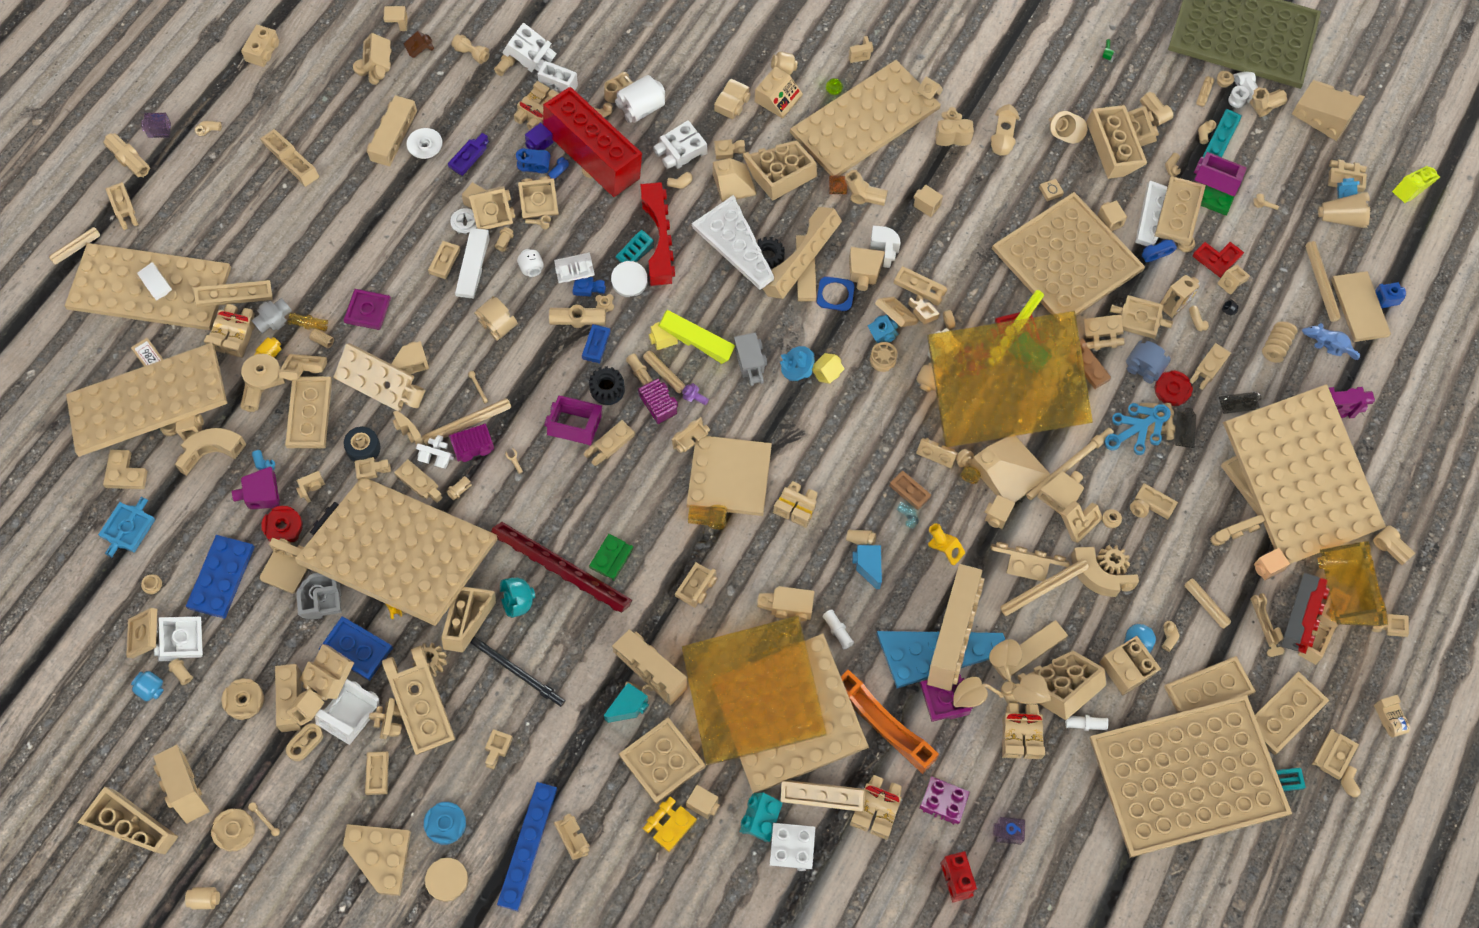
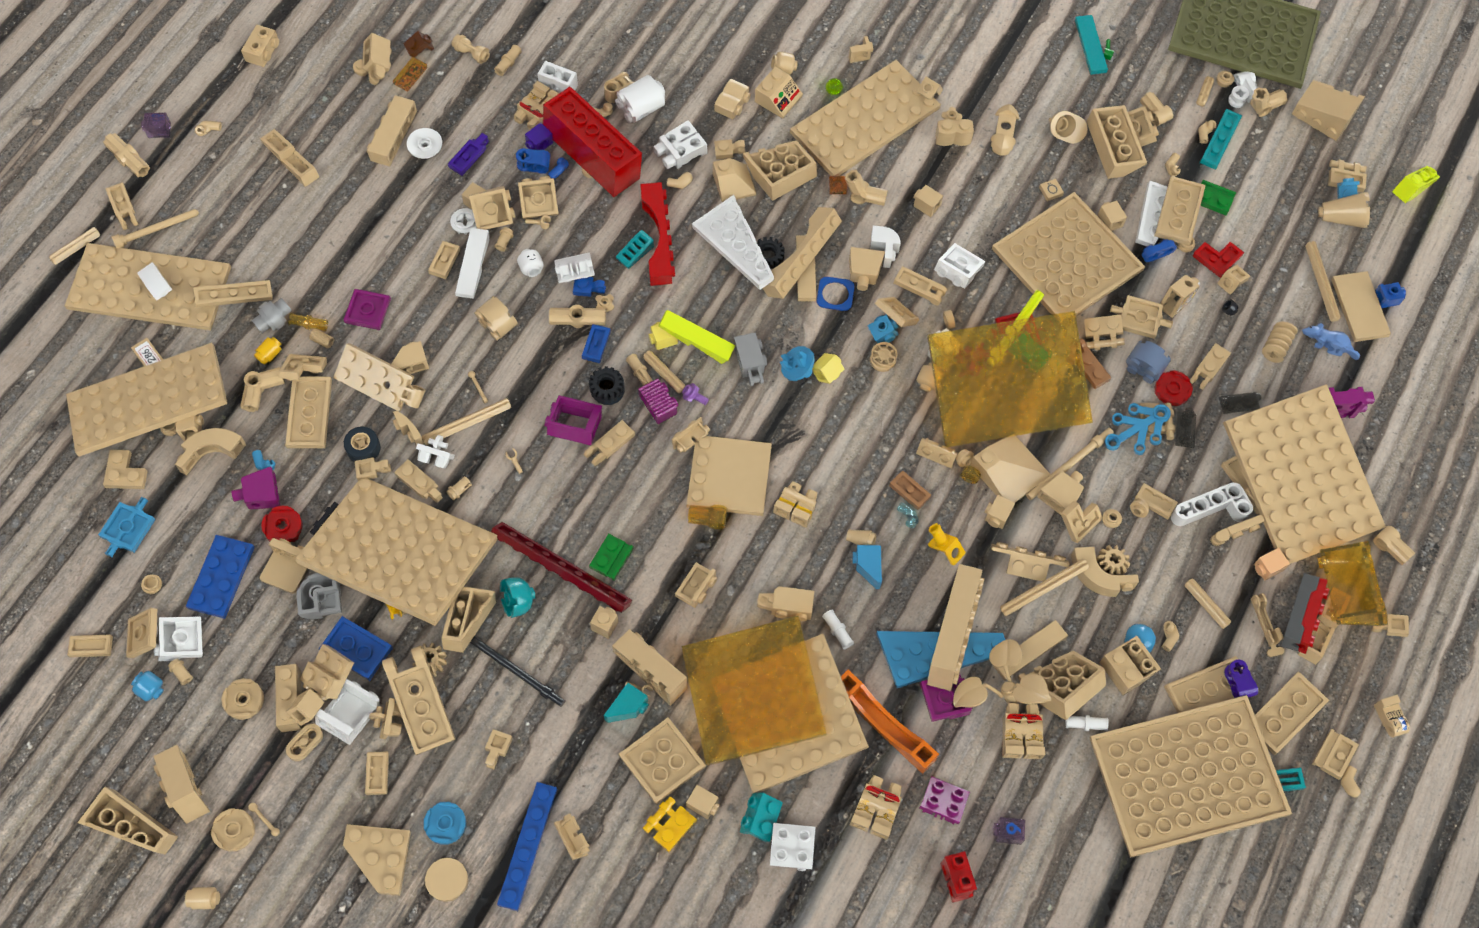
(90, 645): none -> tan tile
(120, 240): none -> tan piece
(231, 331): tan hips -> none
(264, 379): tan plate -> none
(309, 483): tan bracket -> none
(396, 14): tan panel -> none
(410, 74): none -> clear yellow tile
(472, 443): magenta brick -> none
(529, 48): white hips -> none
(604, 621): none -> tan brick
(629, 279): white tile -> none
(823, 795): tan plate -> none
(924, 311): tan plate -> none
(959, 266): none -> white plate
(1091, 44): none -> teal tile
(1197, 320): tan arm -> none
(1209, 507): none -> white beam
(1219, 173): magenta window -> none
(1242, 681): none -> dark purple piece
(1260, 202): tan hand -> none

